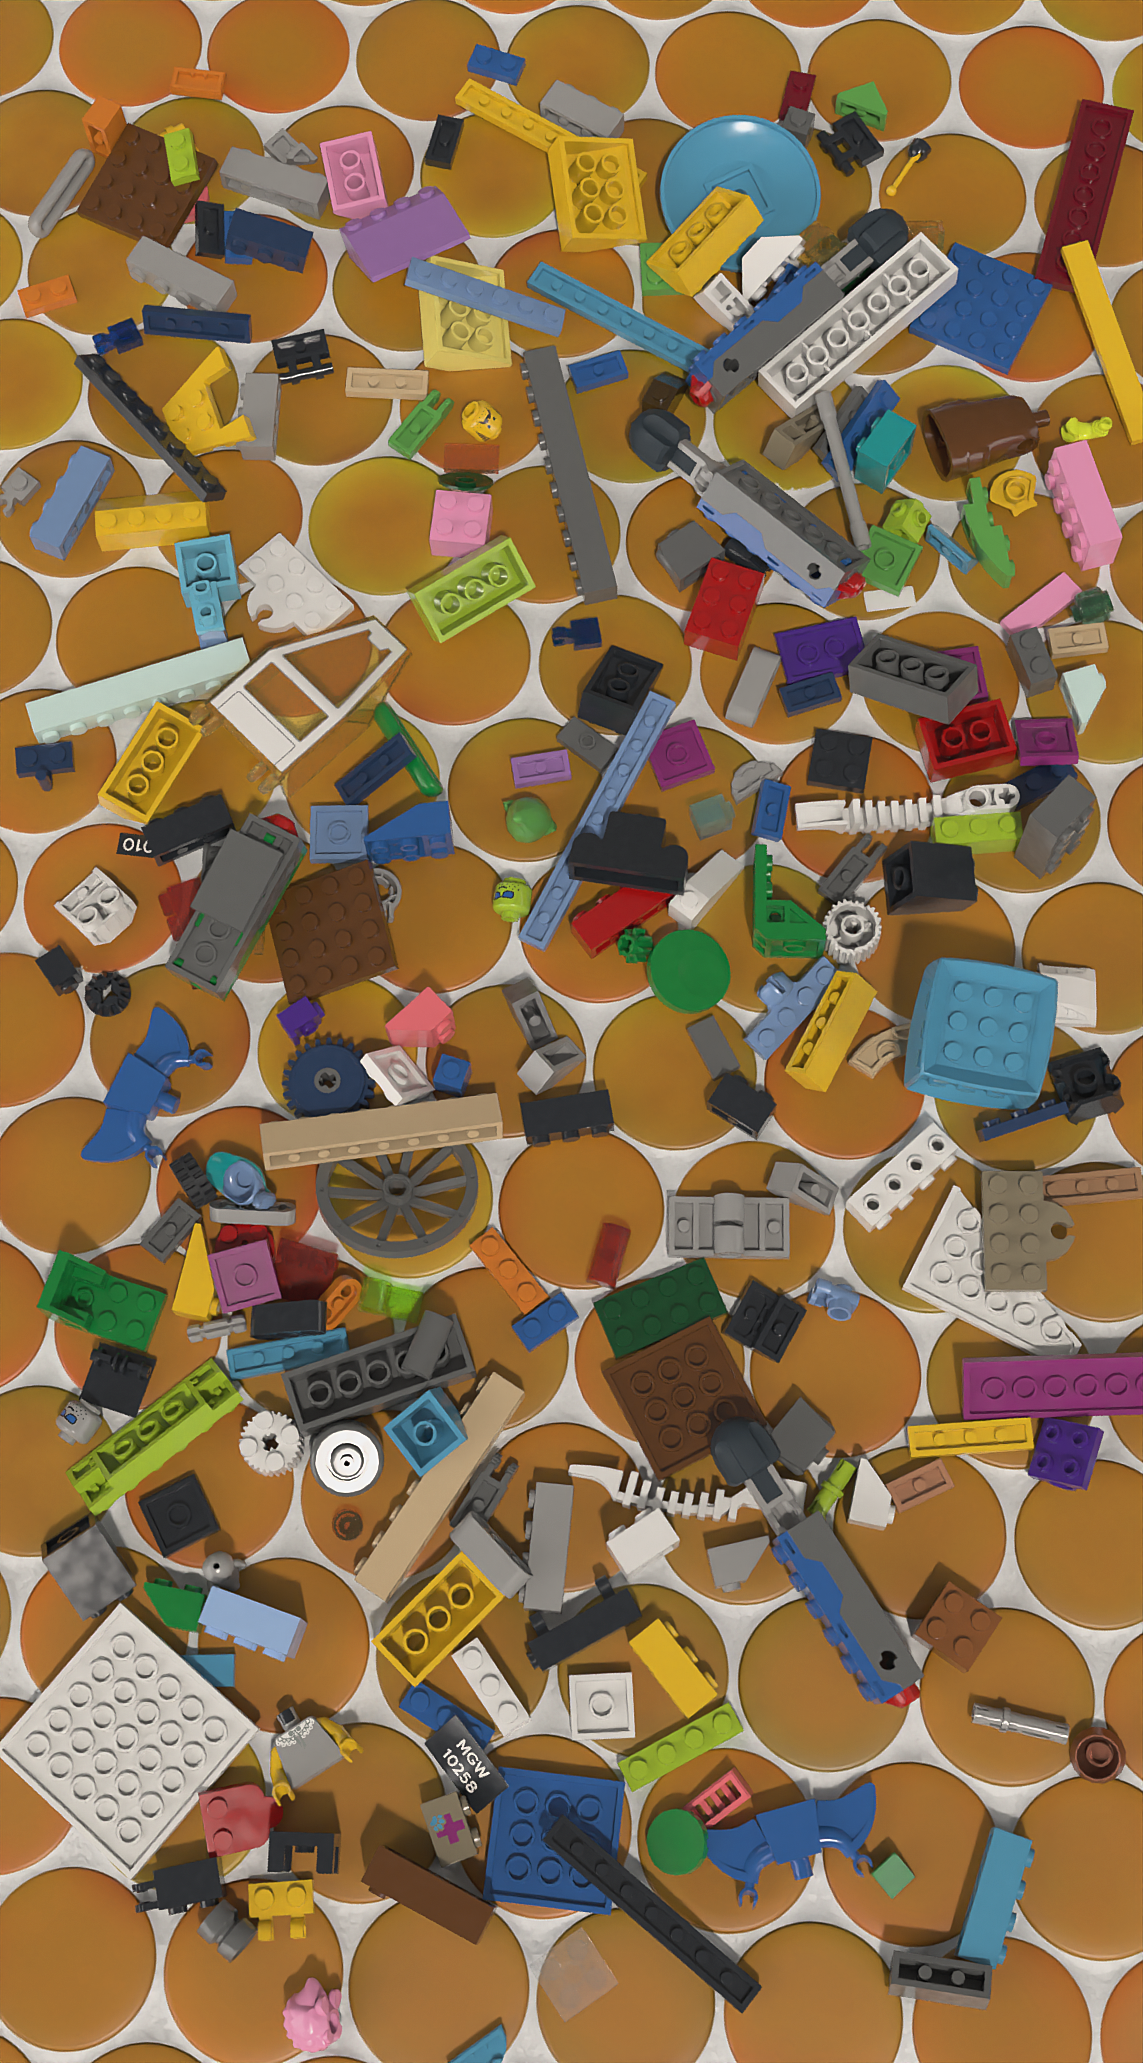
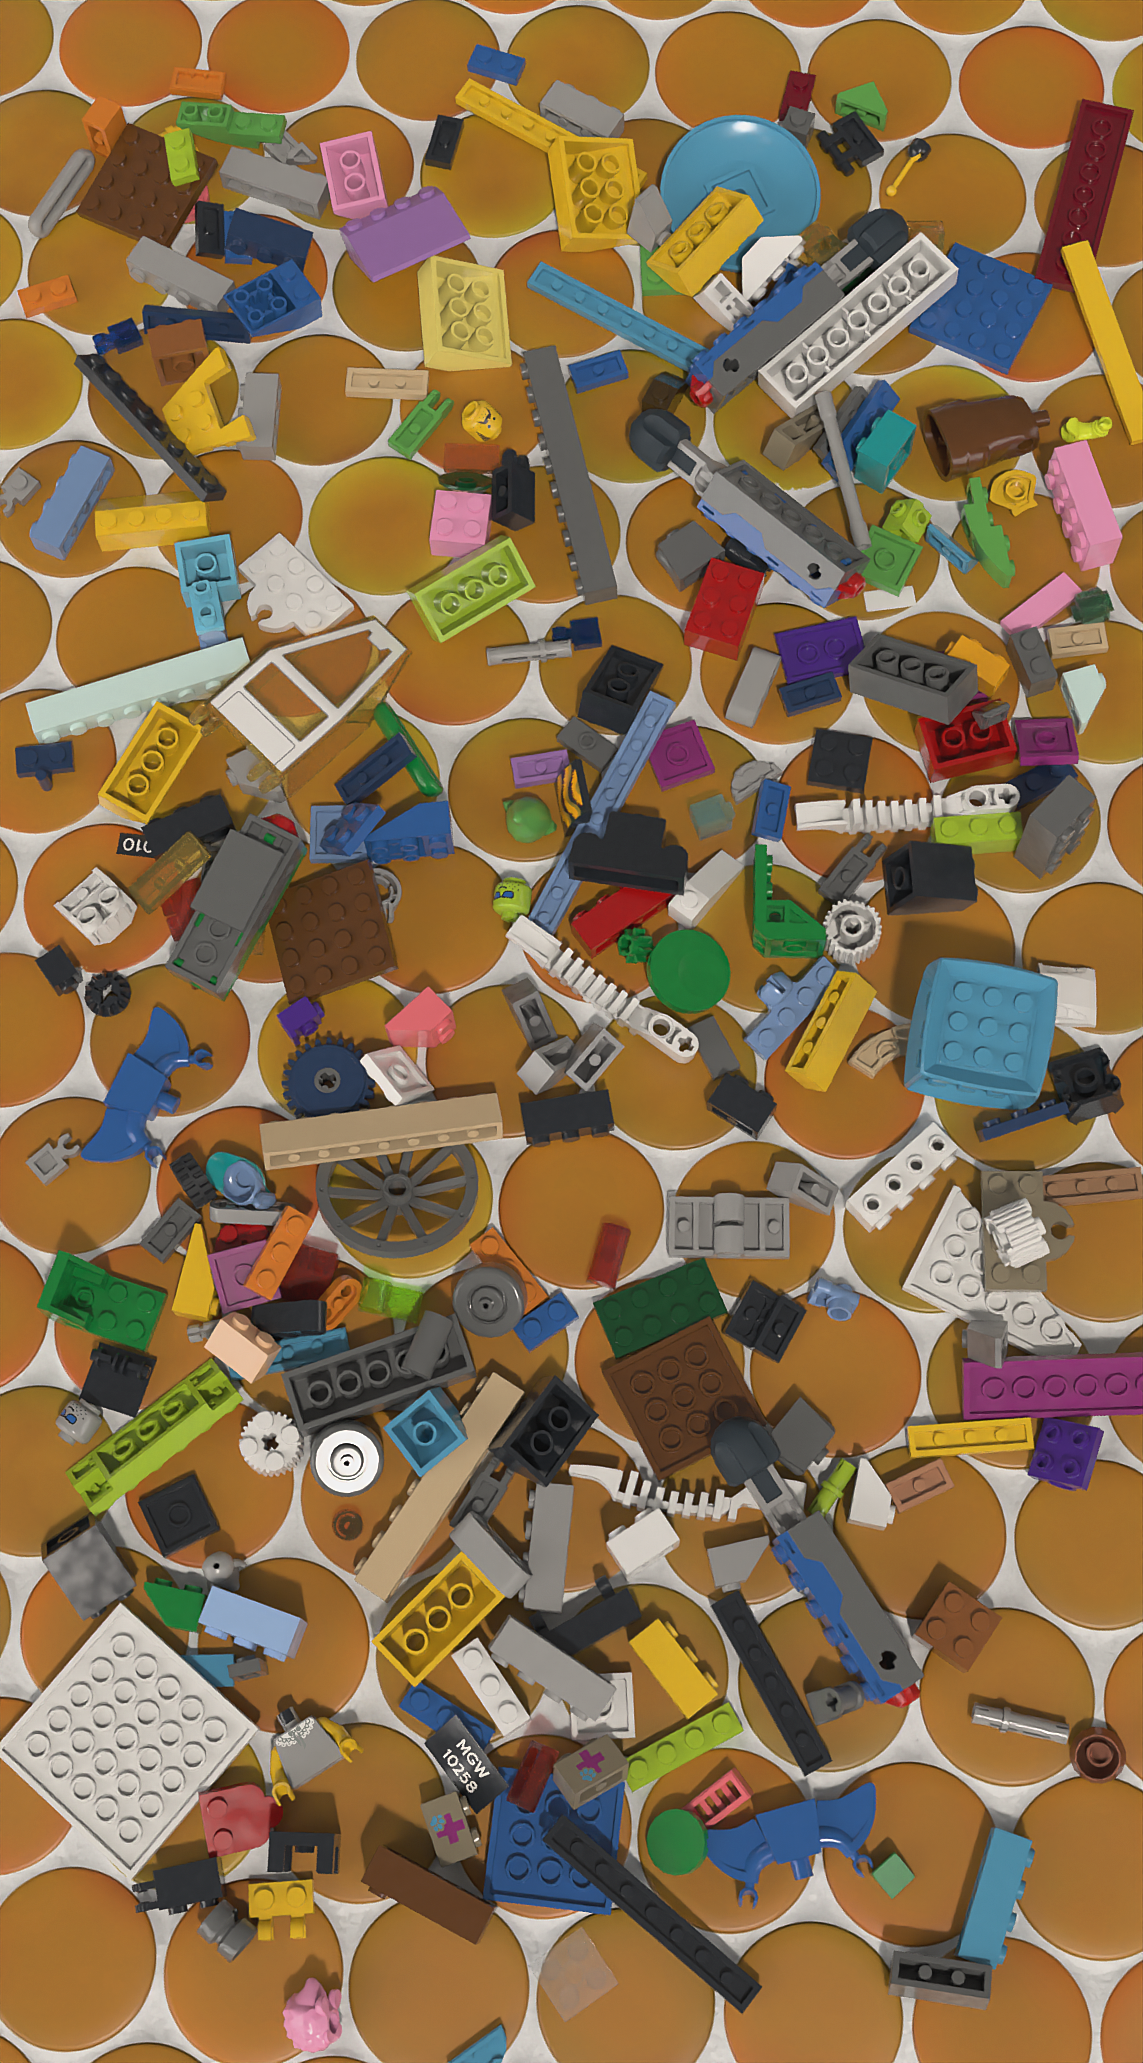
(49, 1162): none -> light grey plate
(169, 872): none -> clear yellow slope
(178, 350): none -> dark orange brick
(224, 125): none -> bright green slope
(239, 767): none -> light grey slope
(243, 1346): none -> light nougat brick
(247, 1668): none -> dark grey plate
(275, 301): none -> blue slope
(278, 1253): none -> orange plate
(300, 350): black plate -> none
(352, 829): none -> blue plate
(452, 1076): blue brick -> none
(485, 297): medium blue plate -> none
(490, 1299): none -> dark grey wheel
(513, 492): none -> black hinge
(529, 652): none -> light grey pin
(532, 1776): none -> clear red brick
(543, 1431): none -> black slope
(552, 1668): none -> light grey brick
(573, 797): none -> slope
(590, 1771): none -> dark tan brick
(592, 1056): none -> flat silver slope
(604, 997): none -> white piece
(650, 220): none -> light grey slope
(771, 1683): none -> black plate
(835, 1701): none -> dark grey piece
(986, 1342): none -> flat silver slope
(991, 668): none -> light orange brick
(991, 714): none -> dark grey slope
(1017, 1233): none -> white brick

